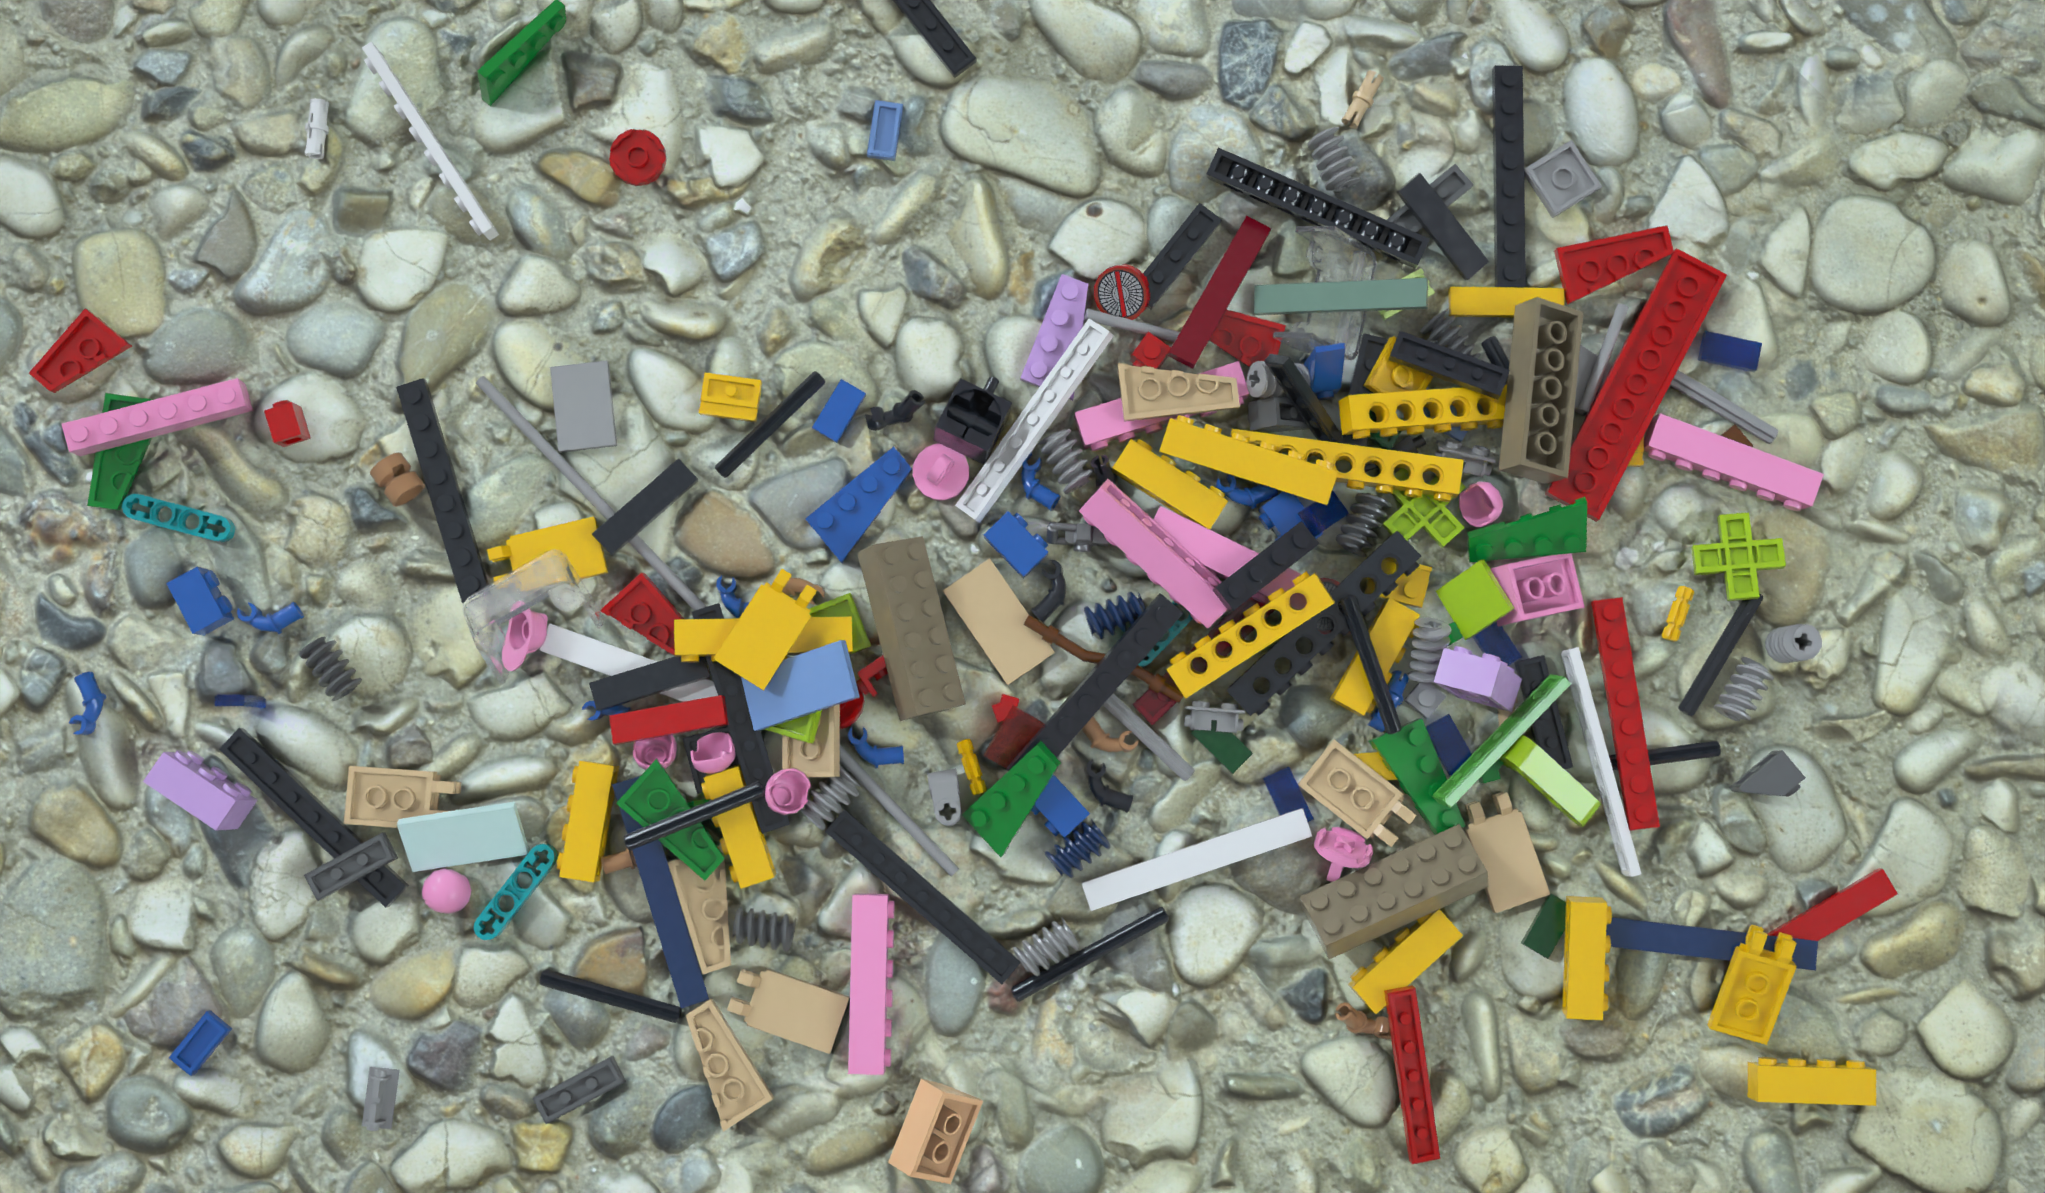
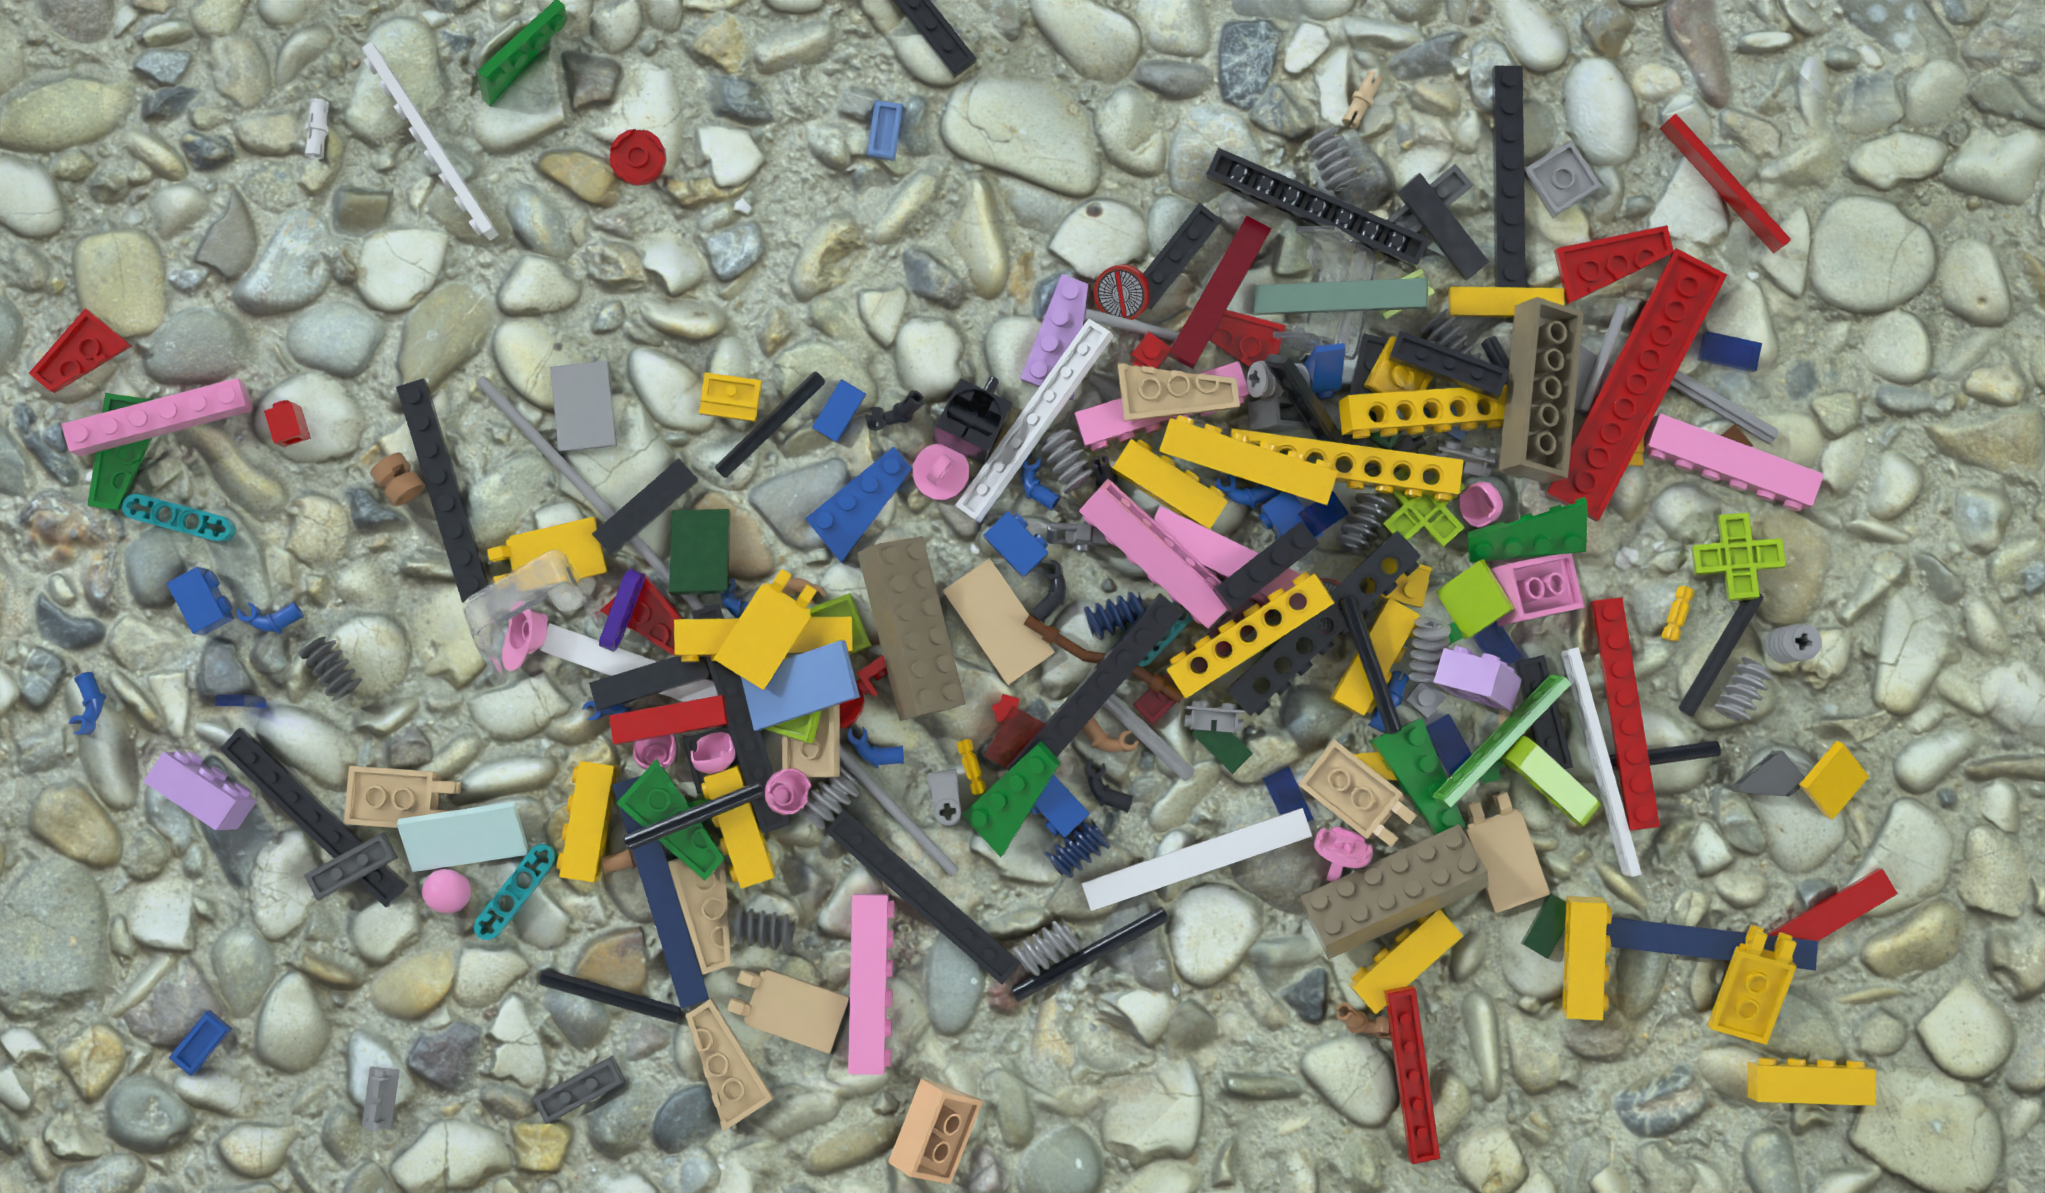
(621, 610): none -> dark purple beam
(699, 552): none -> dark green tile
(1725, 183): none -> red tile
(1834, 780): none -> yellow tile

